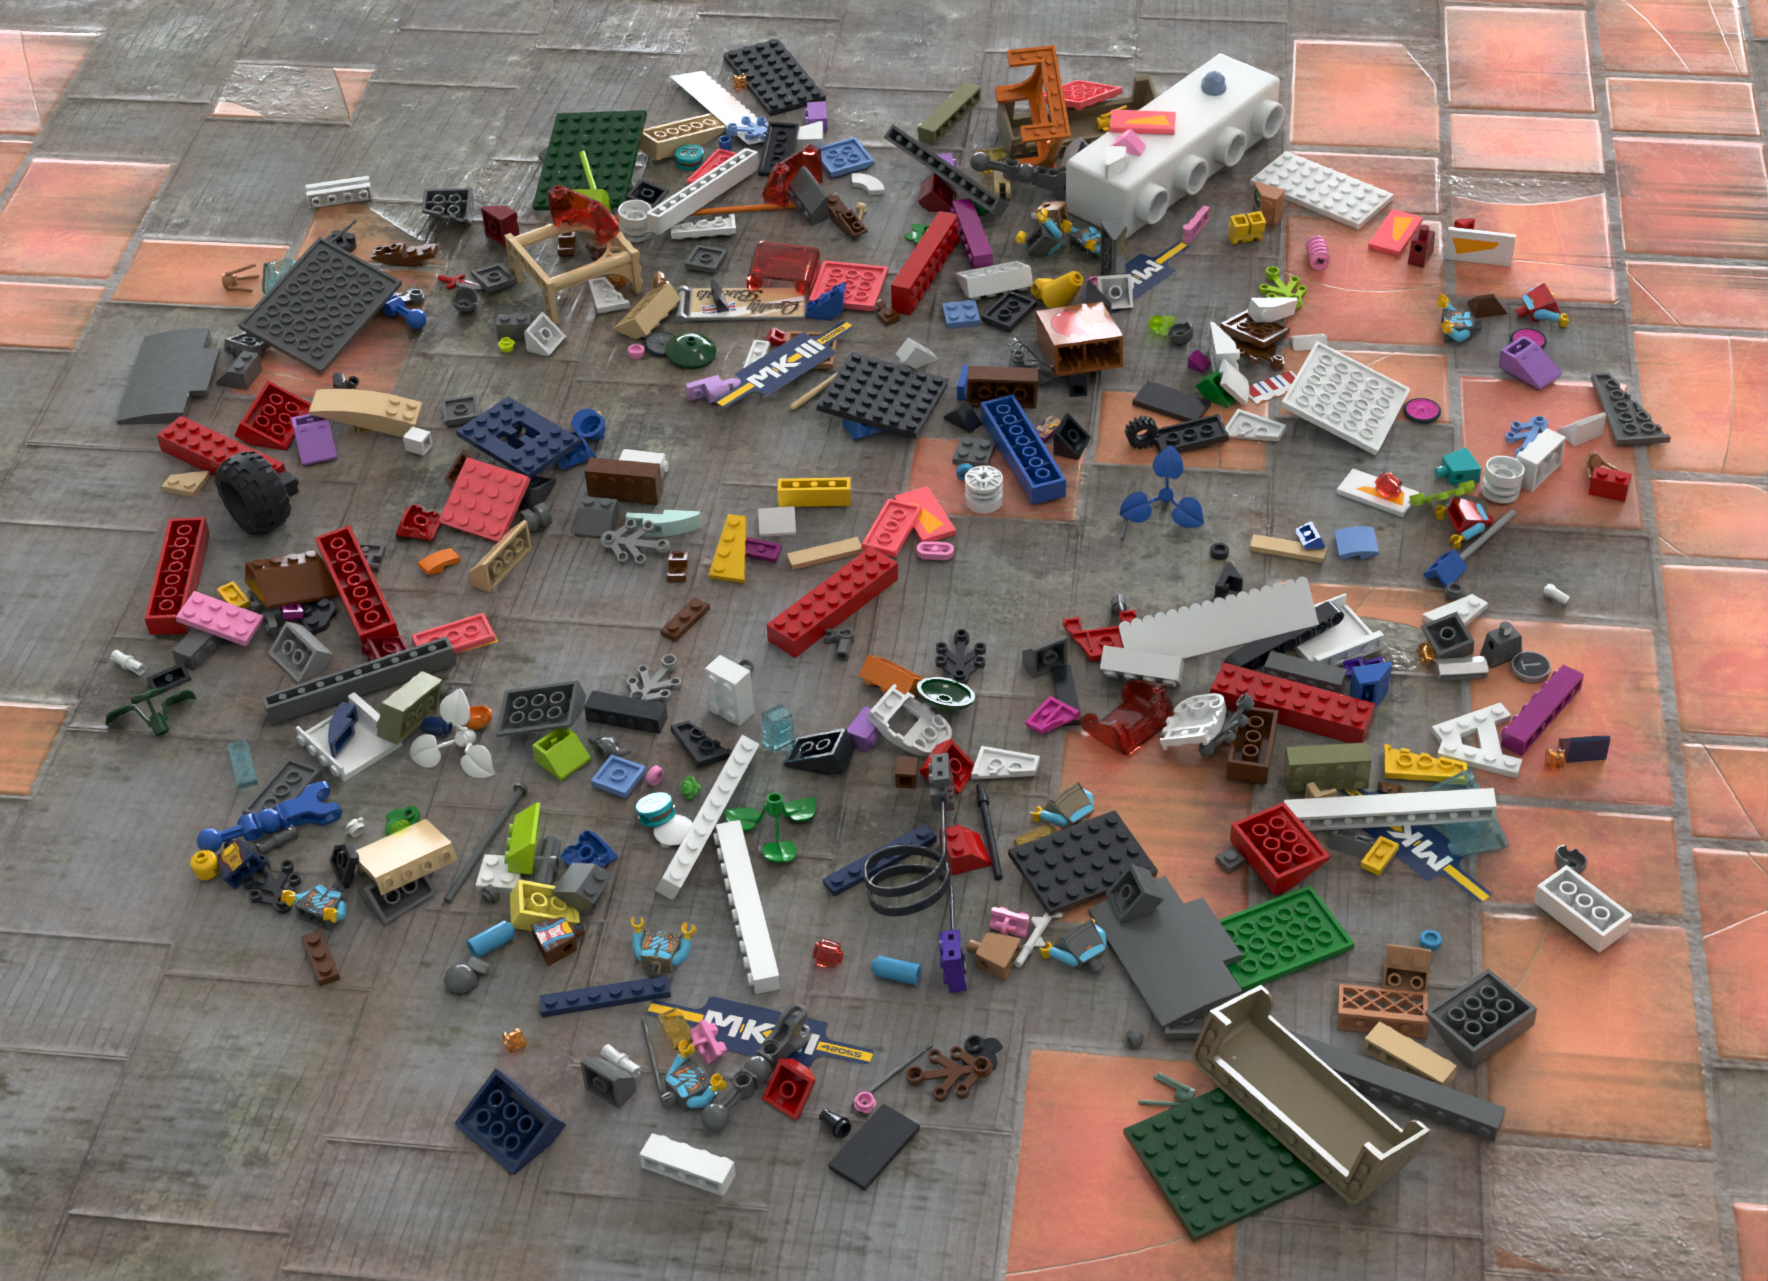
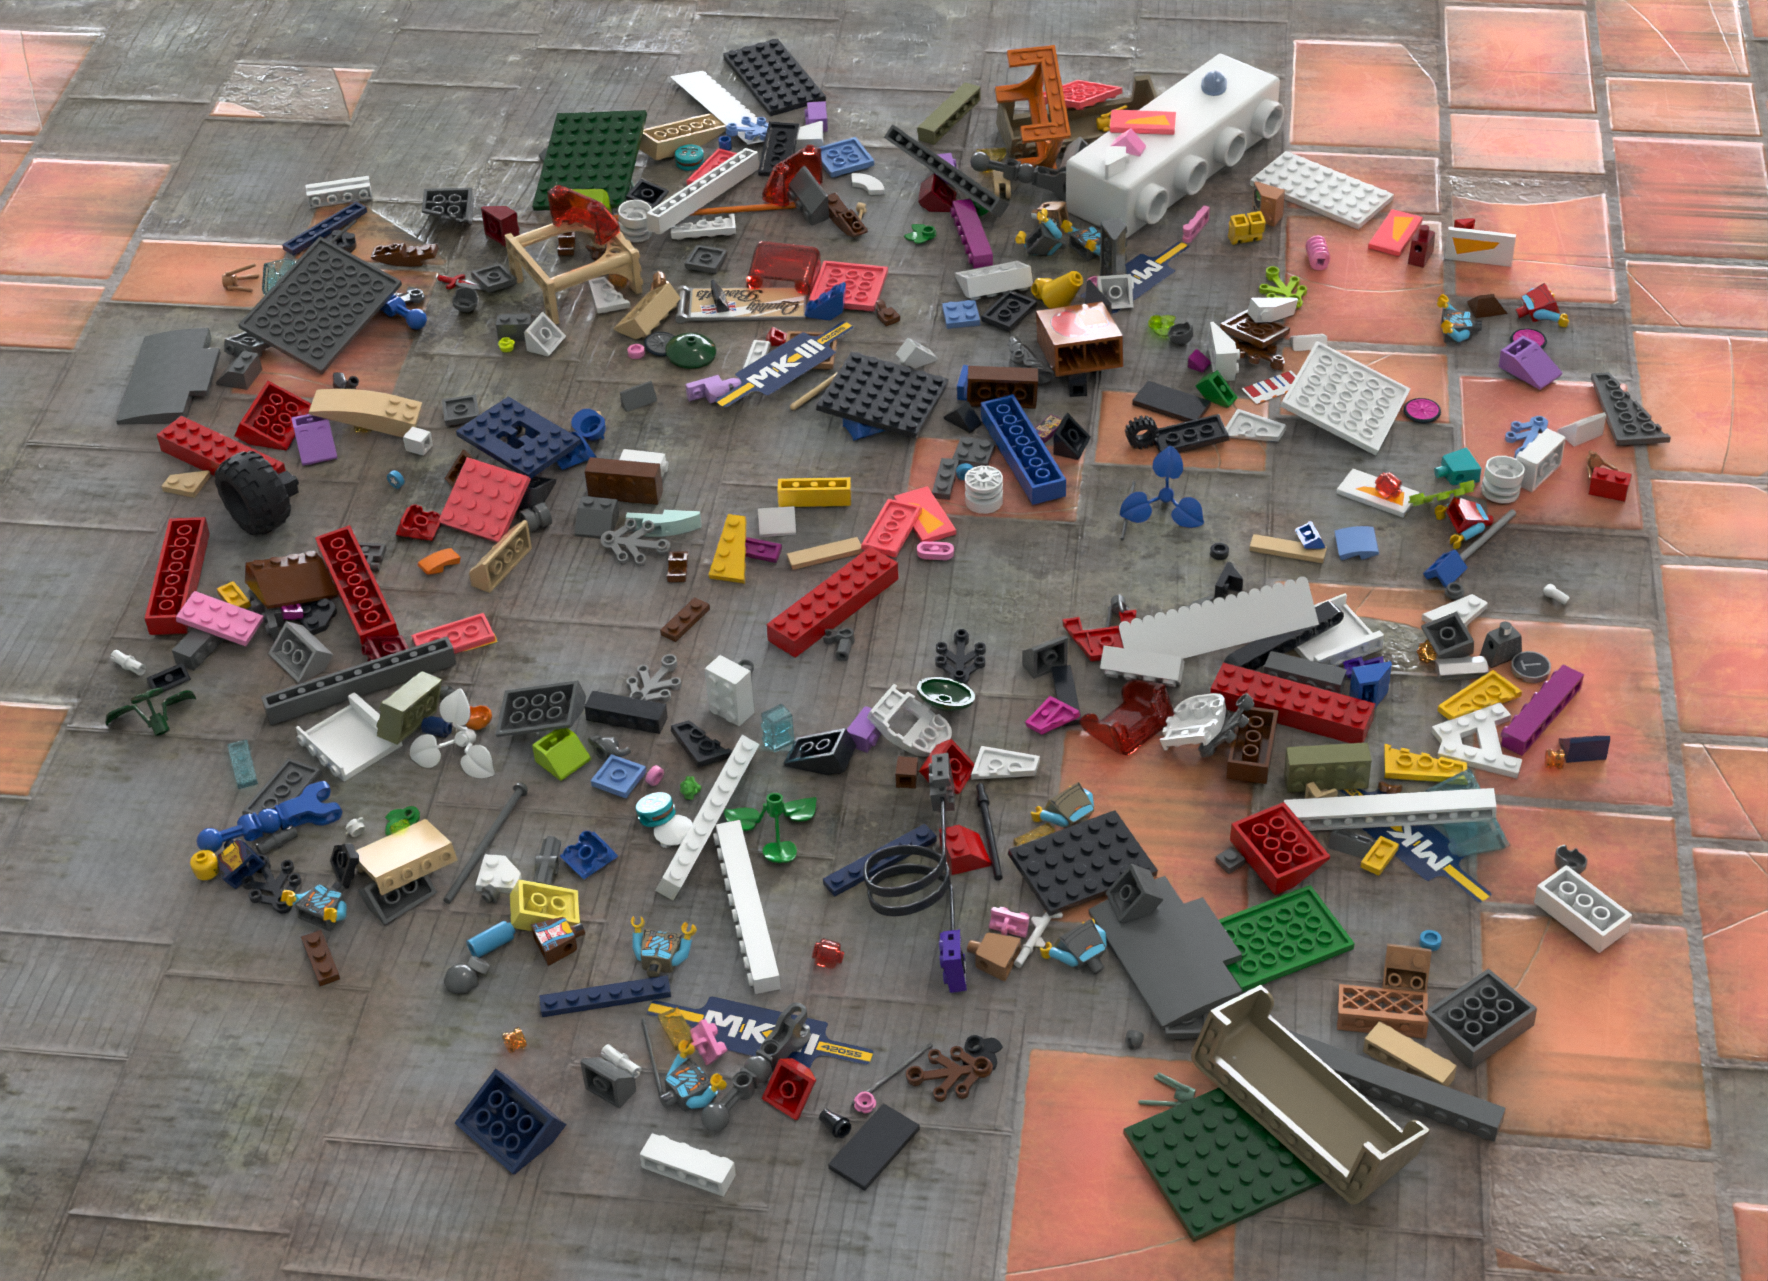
(324, 228): none -> dark blue plate
(342, 727): dark blue slope -> none
(395, 479): none -> dark azure tile
(523, 841): lime slope -> none
(582, 886): dark grey slope -> none
(587, 170): lime bar -> none
(638, 396): none -> dark grey slope
(739, 81): clear orange wheel -> none
(886, 673): orange slope -> none
(896, 970): dark azure brick -> none
(925, 263): red brick -> none
(945, 478): none -> dark grey plate
(1234, 382): white slope -> none
(1480, 694): none -> yellow wing

